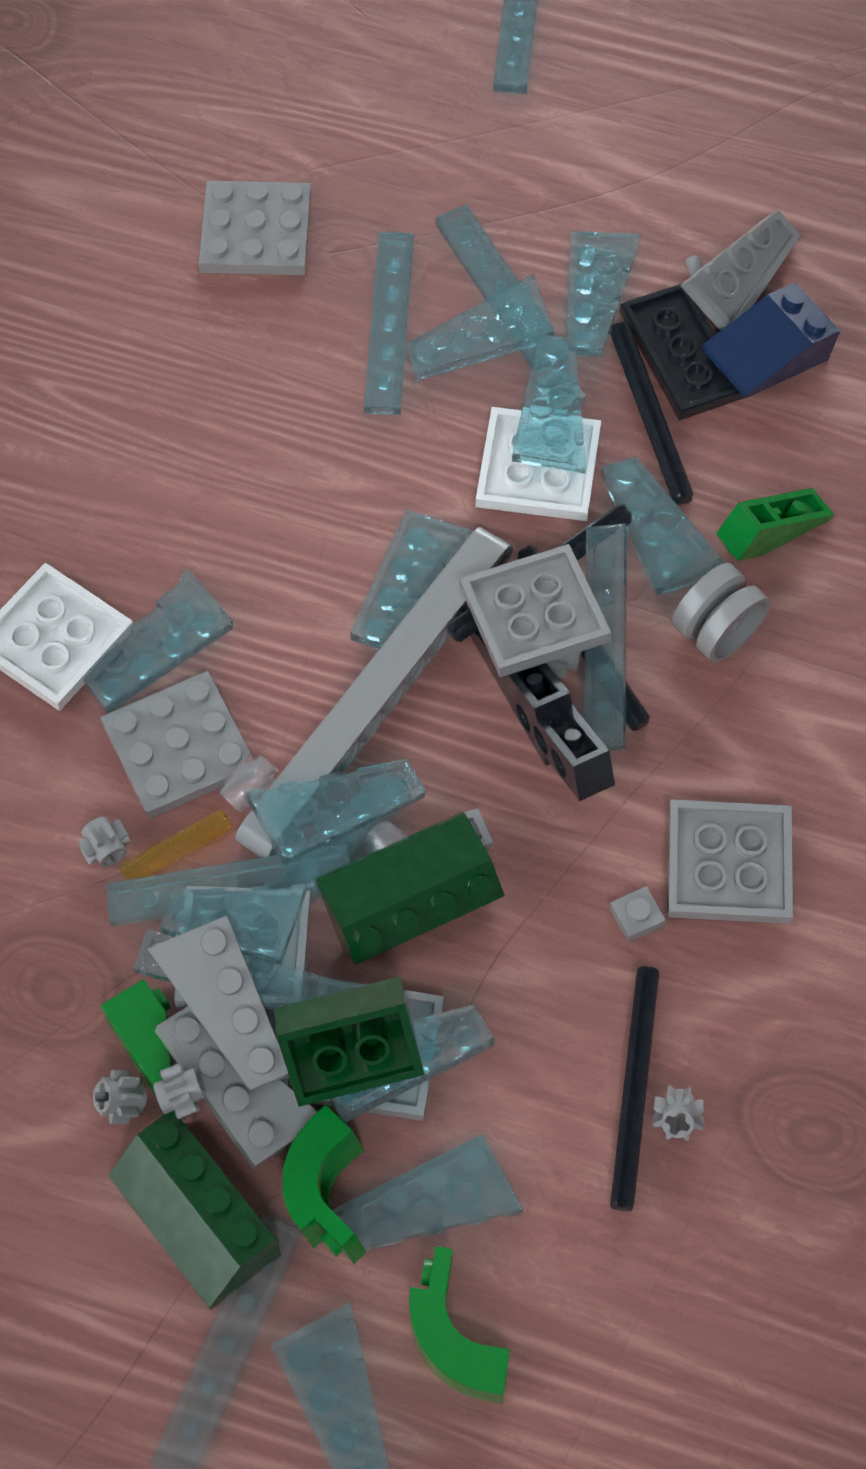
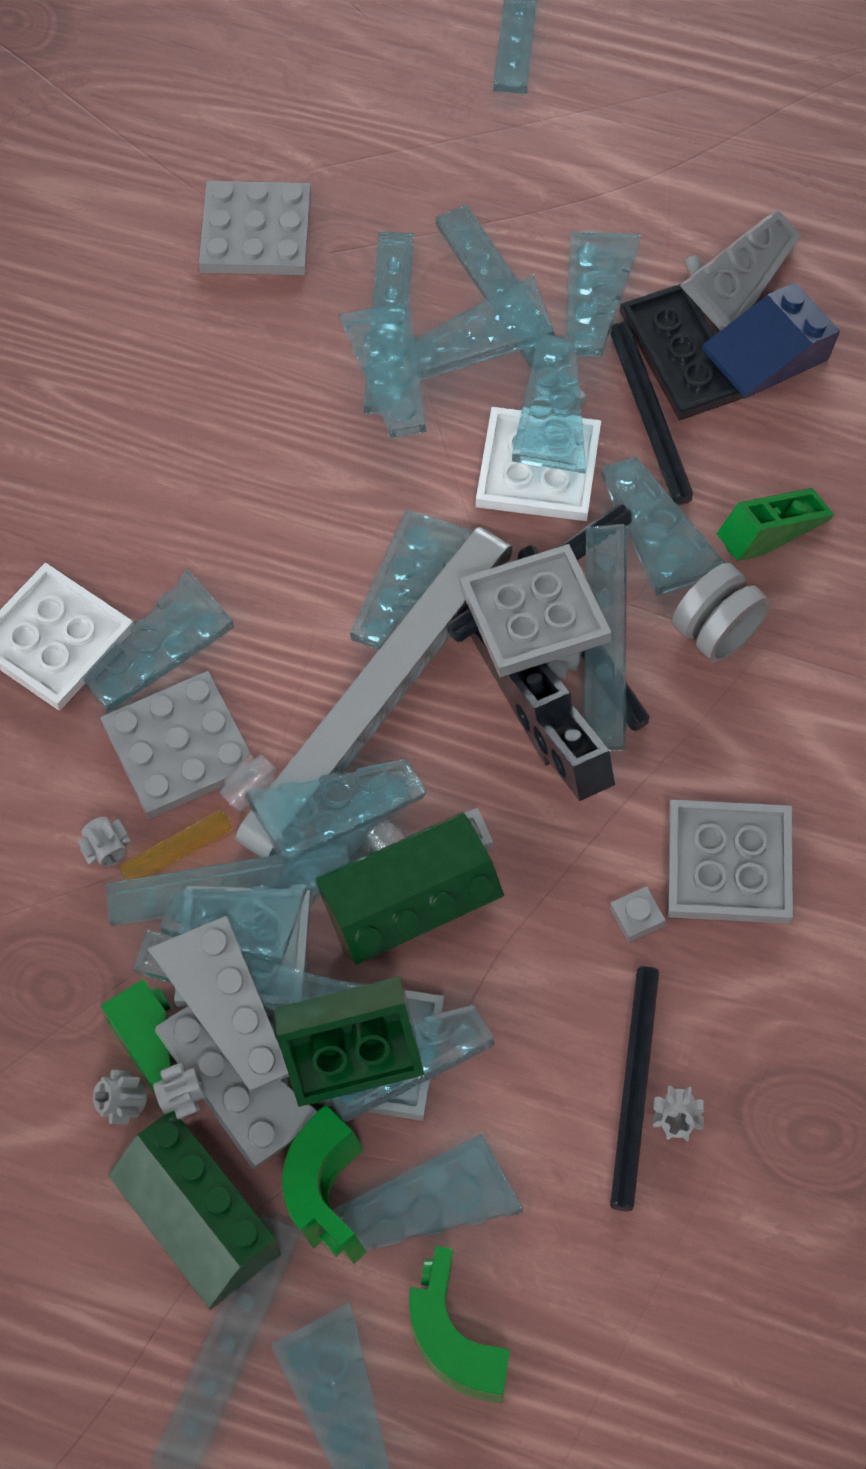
(389, 361): none -> clear light blue wing

